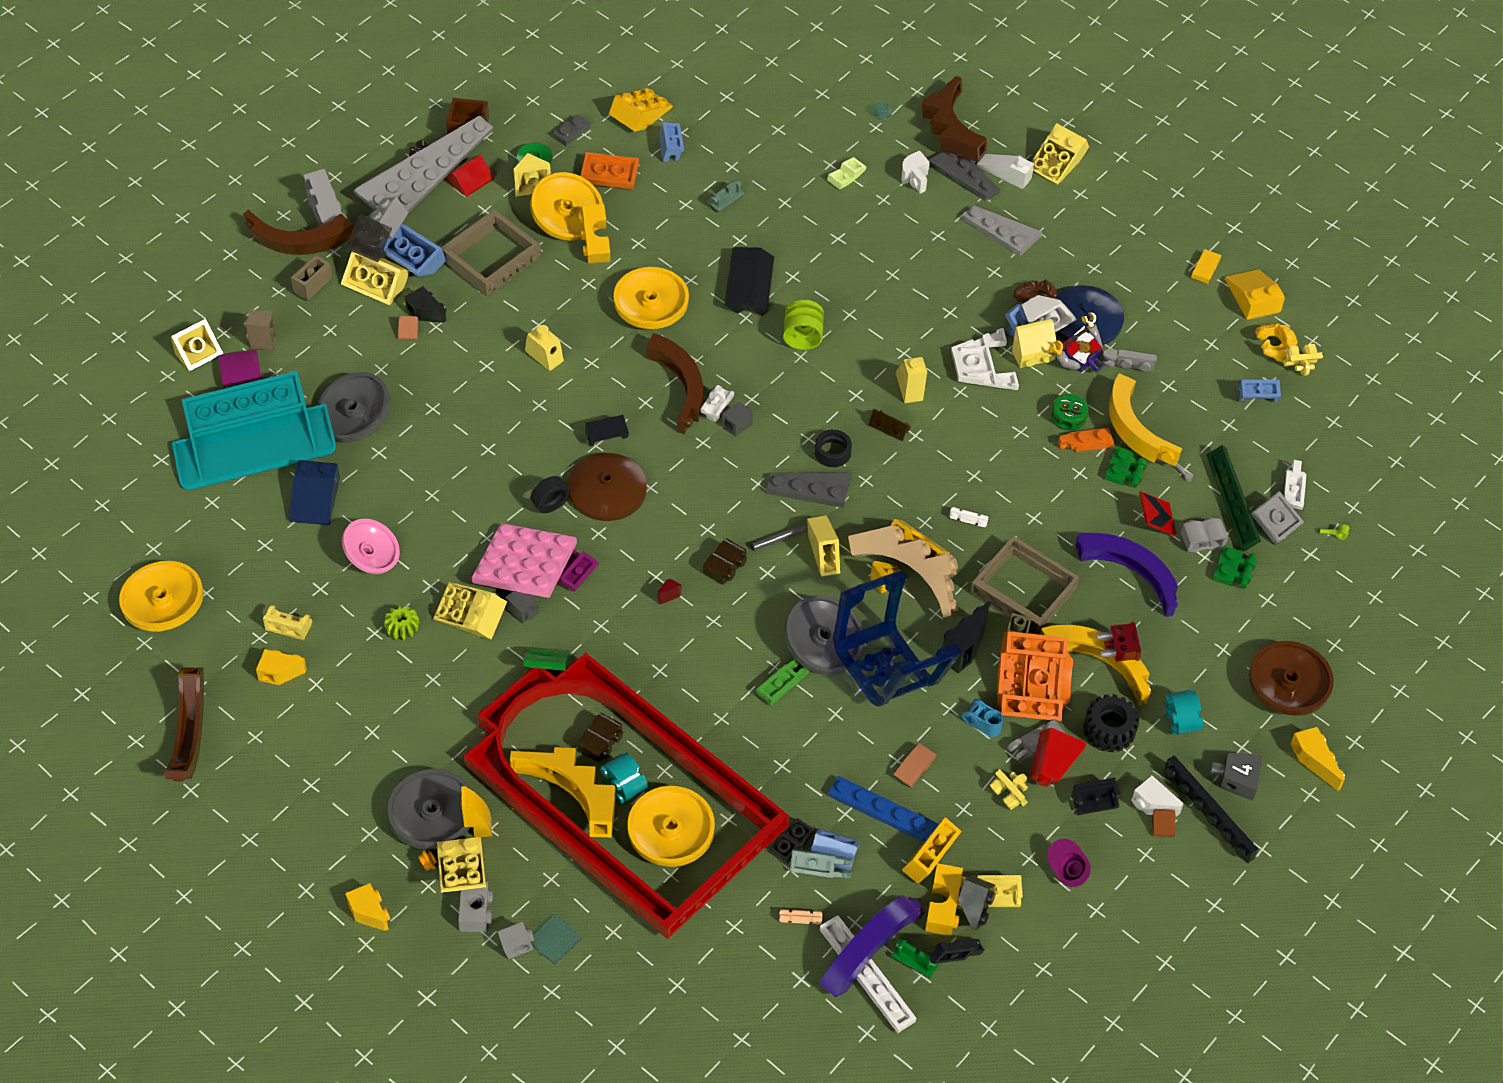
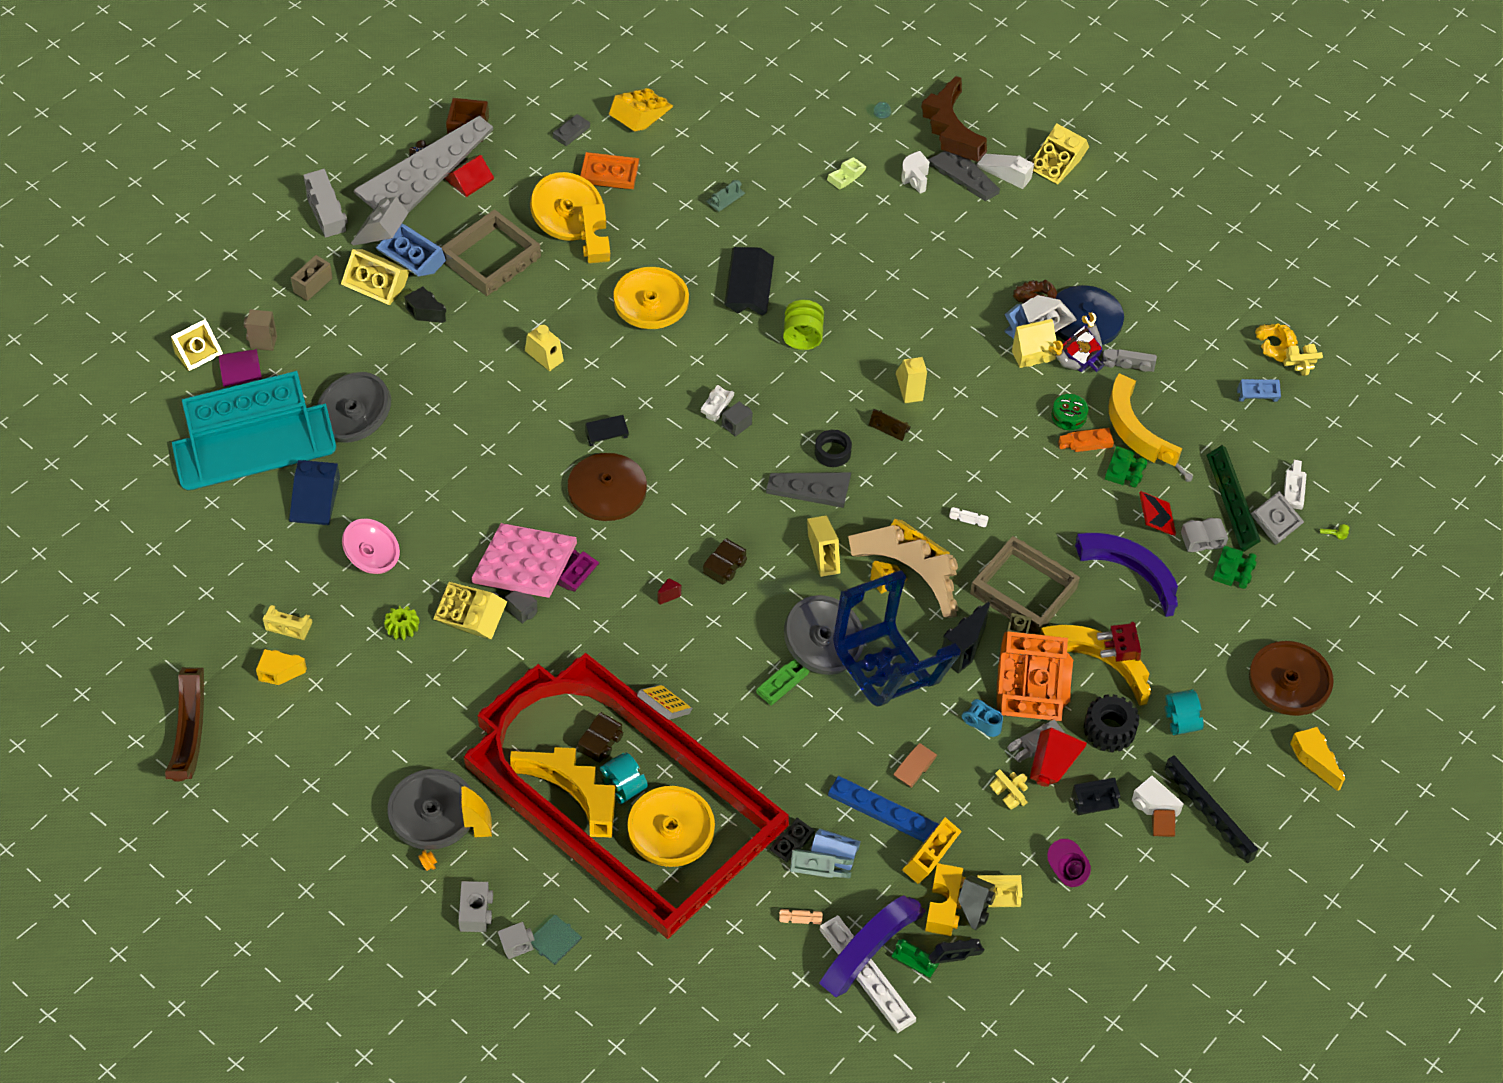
(161, 596): yellow dish -> none
(300, 242): reddish brown arch -> none
(366, 907): yellow slope -> none
(369, 238): clear smoke hinge -> none
(408, 328): nougat slope -> none
(461, 864): light yellow slope -> none
(529, 173): light yellow slope -> none
(536, 149): green dish -> none
(541, 494): black tyre -> none
(546, 658): green slope -> none
(664, 702): none -> tile
(670, 141): medium blue hinge -> none
(683, 366): reddish brown arch -> none
(779, 537): dark grey bar -> none
(975, 364): white wing -> none
(1006, 232): light grey wing -> none
(1206, 266): yellow tile -> none
(1239, 774): dark grey torso -> none
(1256, 293): yellow slope -> none

